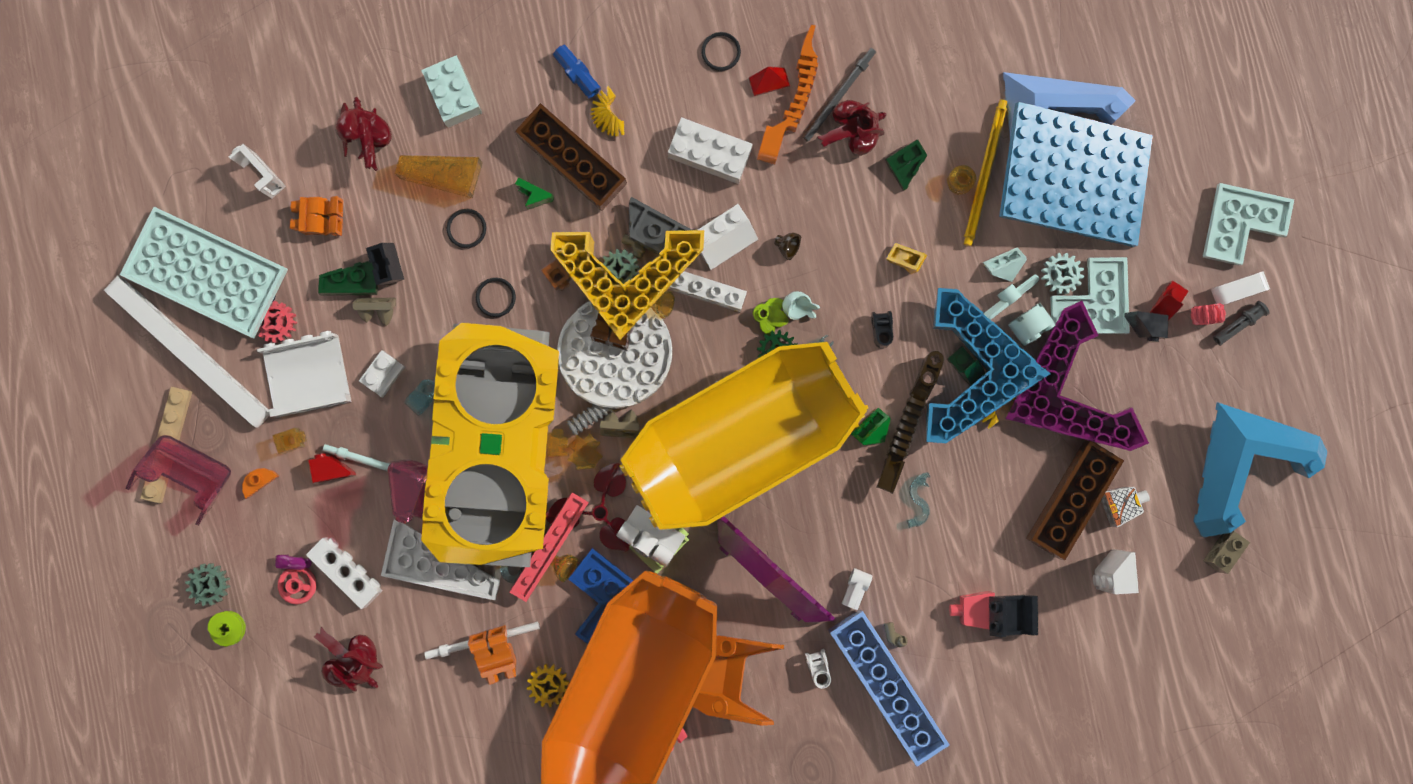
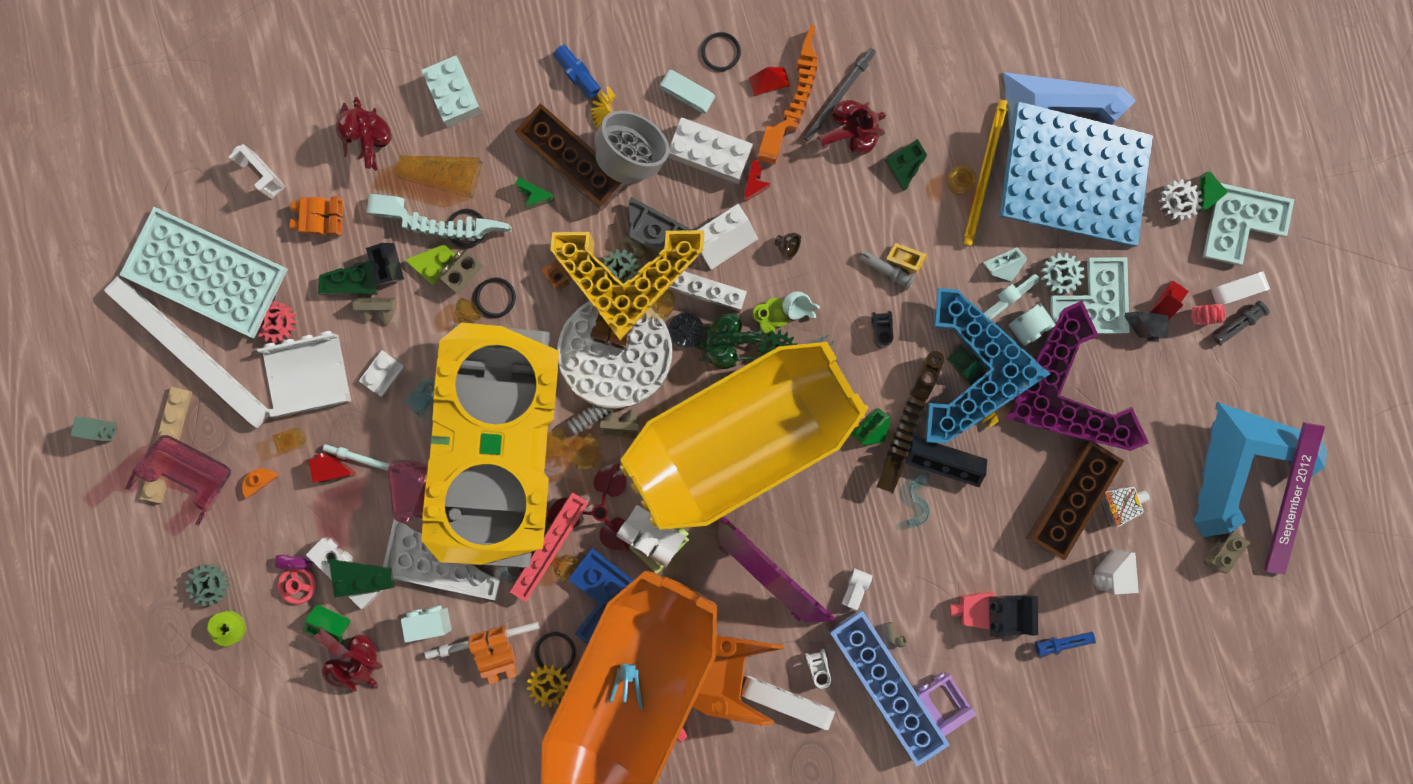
(93, 429): none -> sand green brick
(330, 621): none -> green panel
(357, 578): none -> dark green wing
(394, 208): none -> light aqua piece
(427, 624): none -> light aqua brick
(432, 262): none -> lime wing
(465, 275): none -> dark tan brick
(466, 312): none -> clear yellow piece
(560, 635): none -> black tyre
(627, 673): none -> medium azure plant
(630, 147): none -> light grey wheel
(686, 329): none -> black wheel
(687, 91): none -> light aqua beam
(721, 337): none -> dark green hair
(755, 187): none -> red slope
(787, 703): none -> white beam
(895, 274): none -> light grey pin
(947, 461): none -> black brick
(966, 711): none -> lavender panel
(1054, 644): none -> blue pin
(1173, 204): none -> white gear
(1210, 190): none -> green slope
(1294, 498): none -> magenta tile

